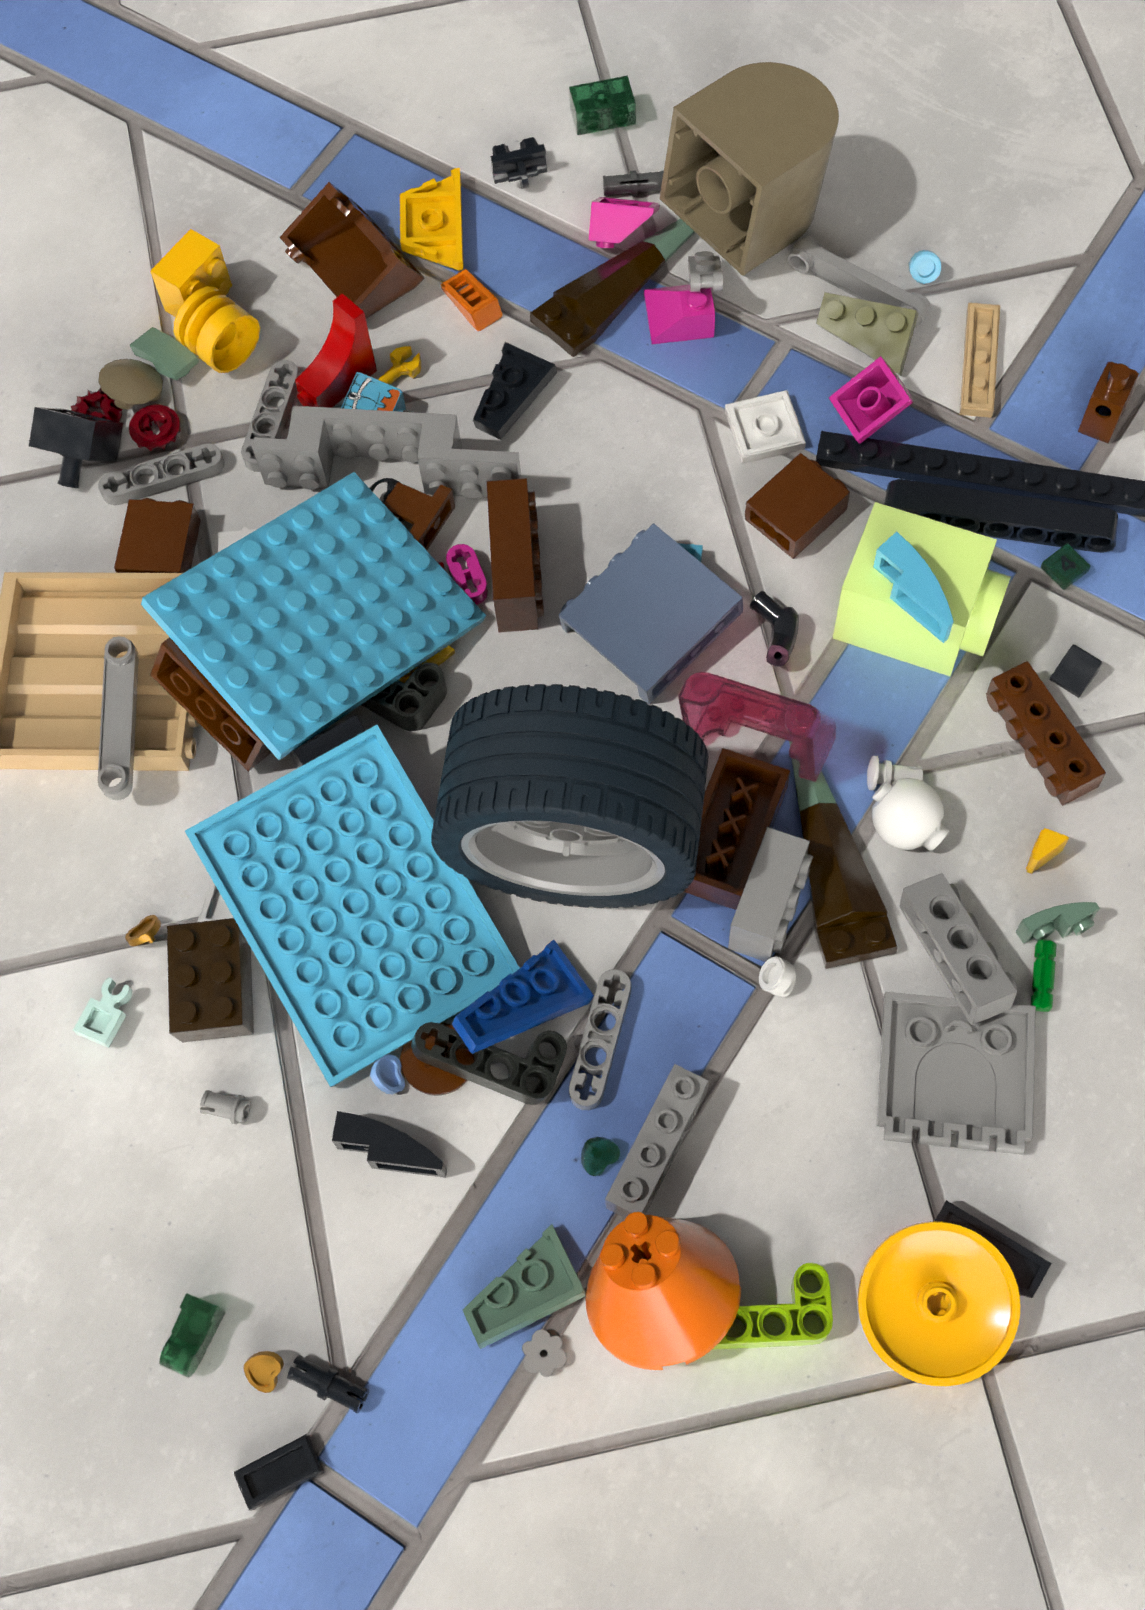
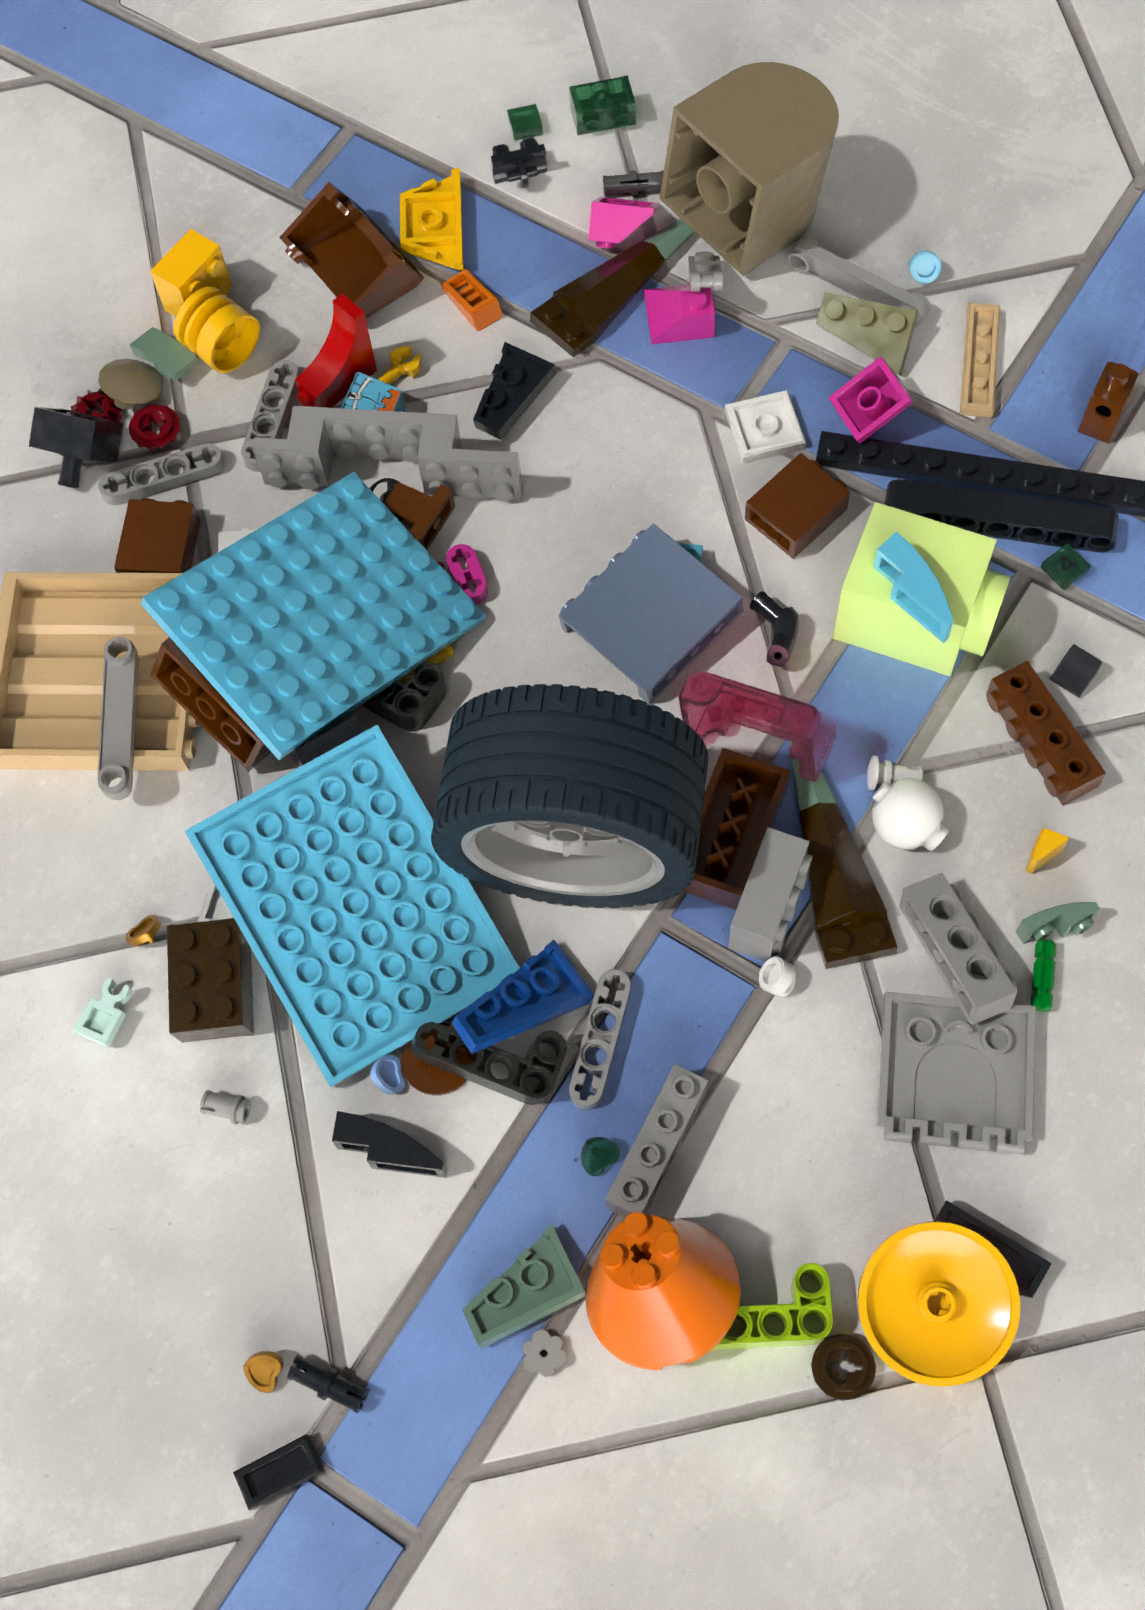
(191, 1335): clear green leg -> none
(514, 555): reddish brown brick -> none
(525, 122): none -> clear green tile
(857, 1354): none -> dark brown gear

